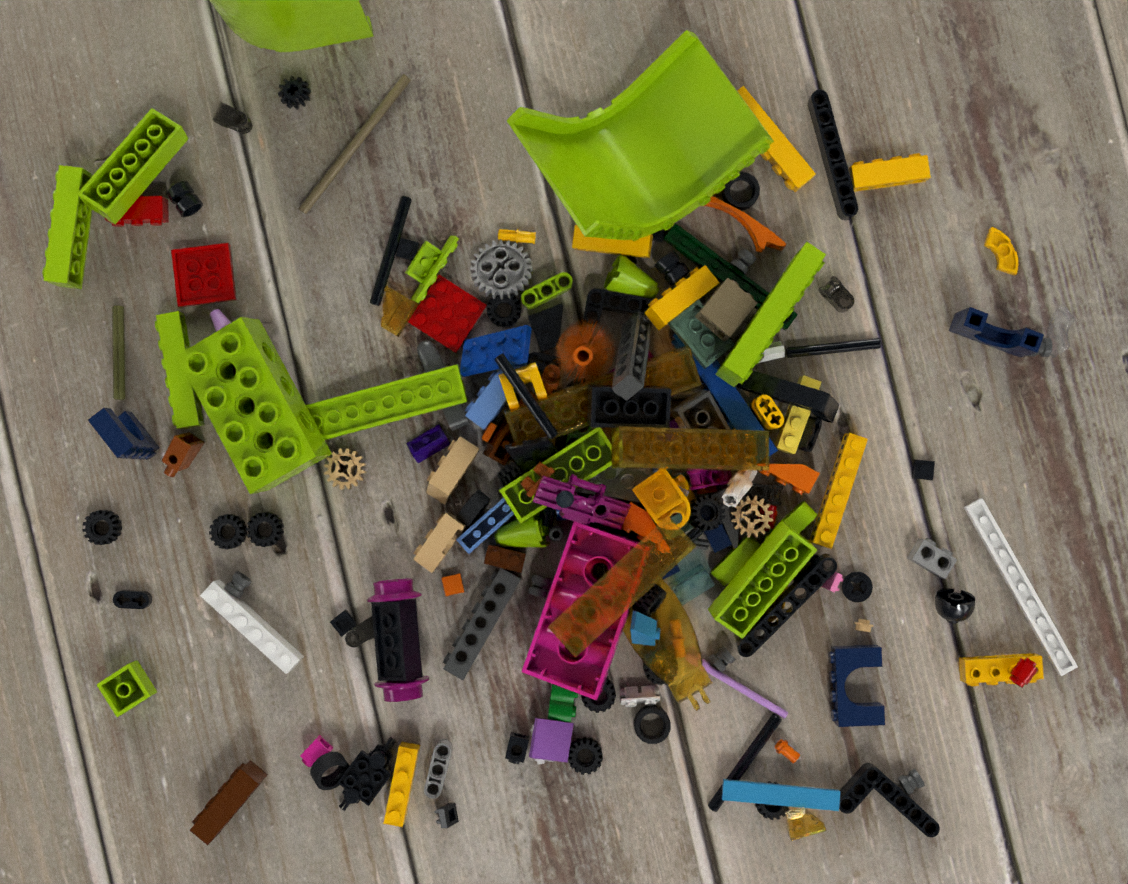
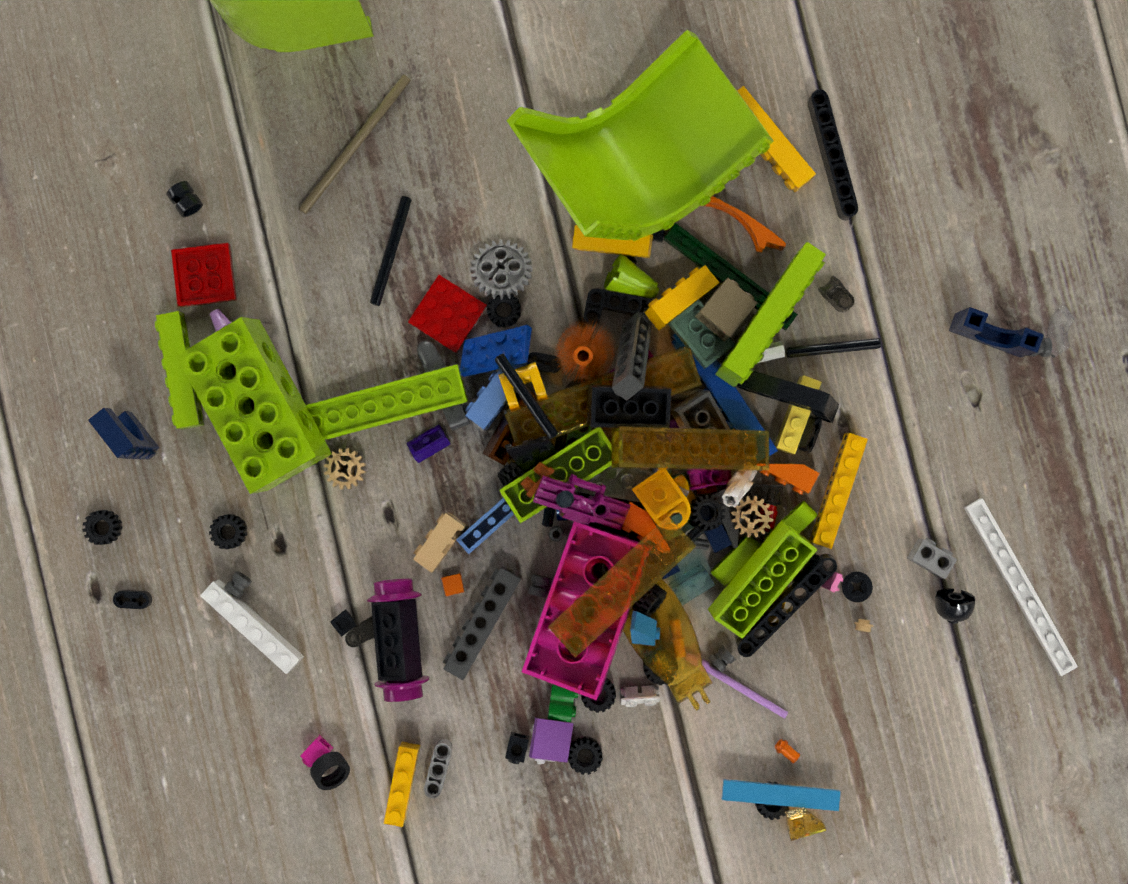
(68, 230): lime brick -> none
(118, 352): olive axle -> none
(126, 688): lime brick -> none
(133, 166): lime brick -> none
(146, 210): red brick -> none
(181, 453): dark orange torso -> none
(227, 801): reddish brown brick -> none
(231, 118): clear smoke piece -> none
(253, 532): black tyre -> none
(300, 95): black gear -> none
(366, 775): black piece -> none
(396, 311): clear yellow wing -> none
(407, 249): black plate -> none
(427, 264): lime bracket -> none
(447, 815): black tile -> none
(451, 469): tan wedge -> none
(473, 508): black tyre -> none
(489, 432): orange tile -> none
(505, 558): reddish brown brick -> none
(516, 236): yellow axle -> none
(527, 534): lime cone -> none
(547, 326): black wing -> none
(551, 378): dark orange hips -> none
(553, 283): lime beam -> none
(666, 724): black tyre -> none
(672, 268): black wheel -> none
(743, 260): dark grey wheel -> none
(744, 176): black tyre -> none
(747, 758): black axle -> none
(766, 418): yellow connector -> none
(844, 661): dark blue arch -> none
(889, 173): yellow brick -> none
(890, 794): black beam -> none
(911, 781): dark grey wheel -> none
(923, 469): black plate -> none
(995, 668): yellow brick -> none
(1003, 250): yellow tile -> none
(1023, 672): red brick -> none

